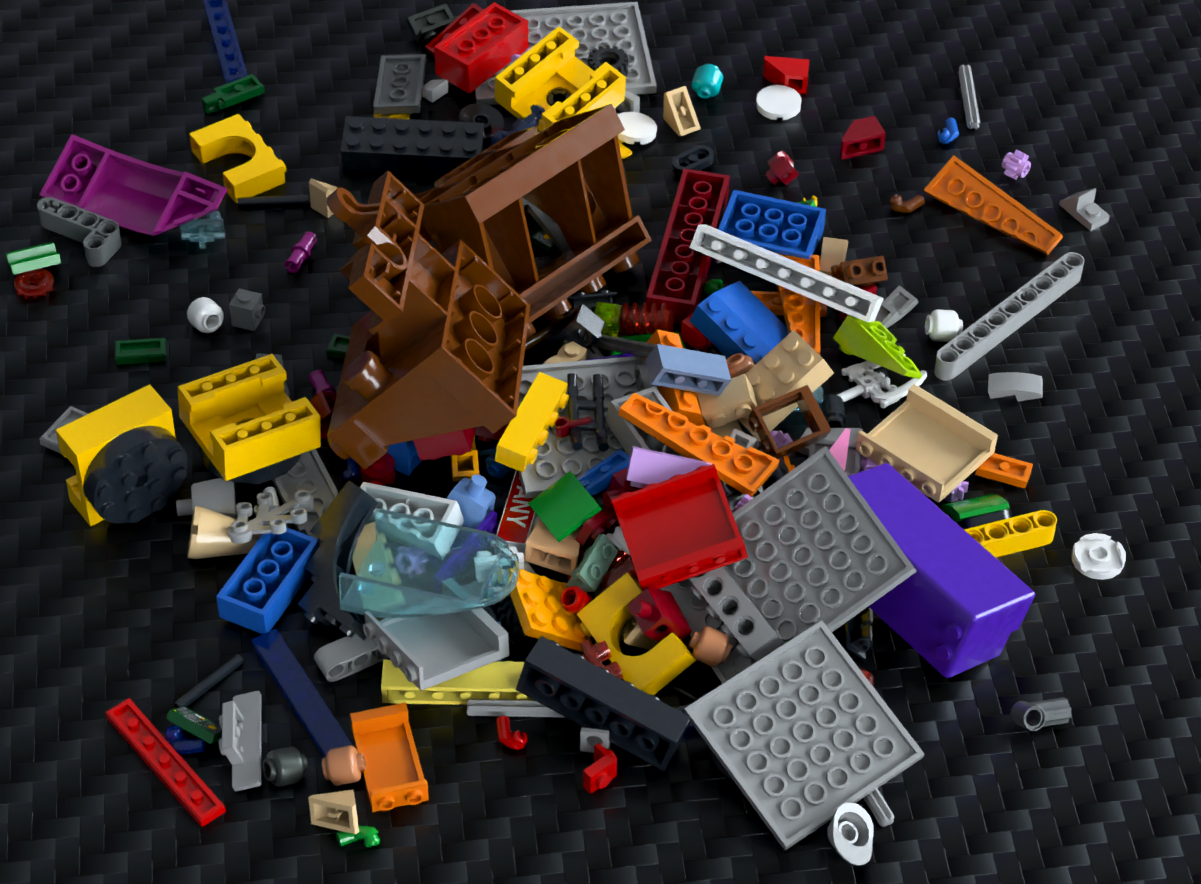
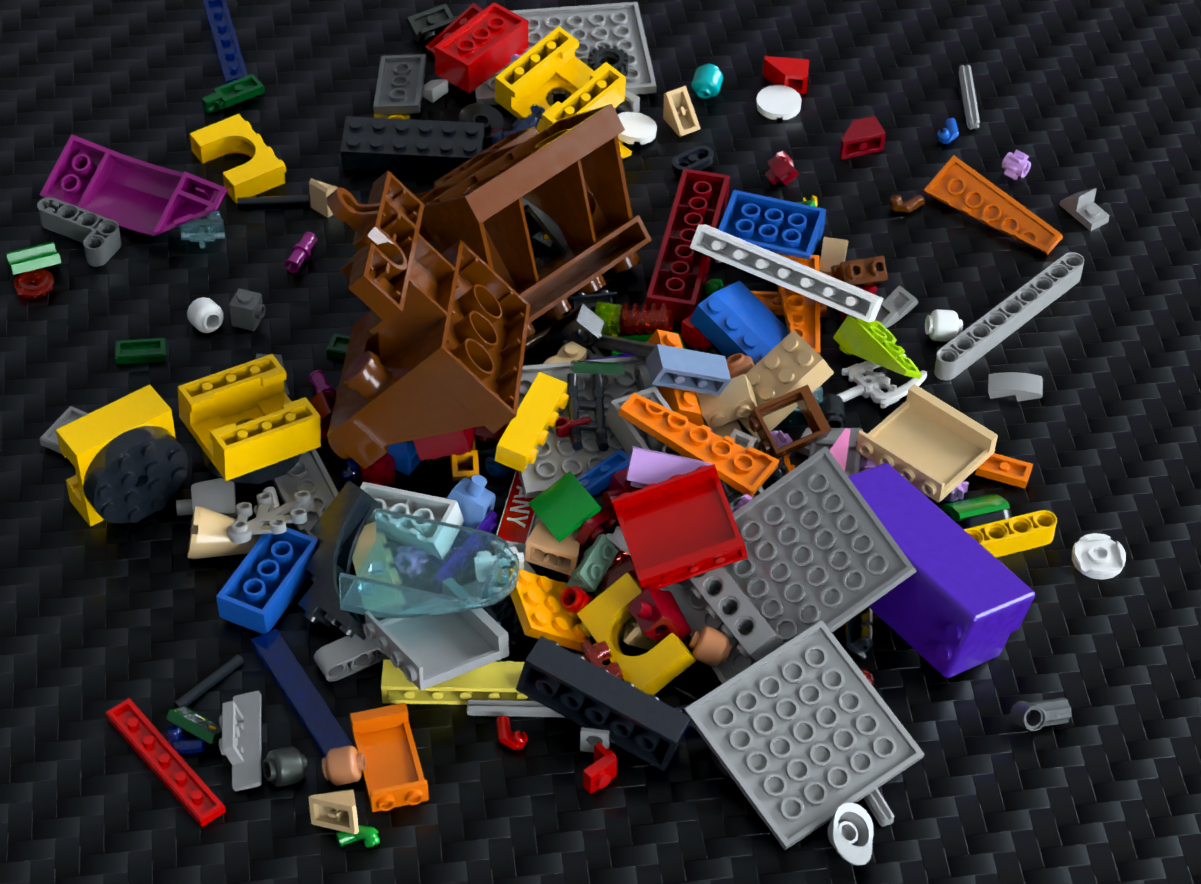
(597, 367): none -> dark green tile

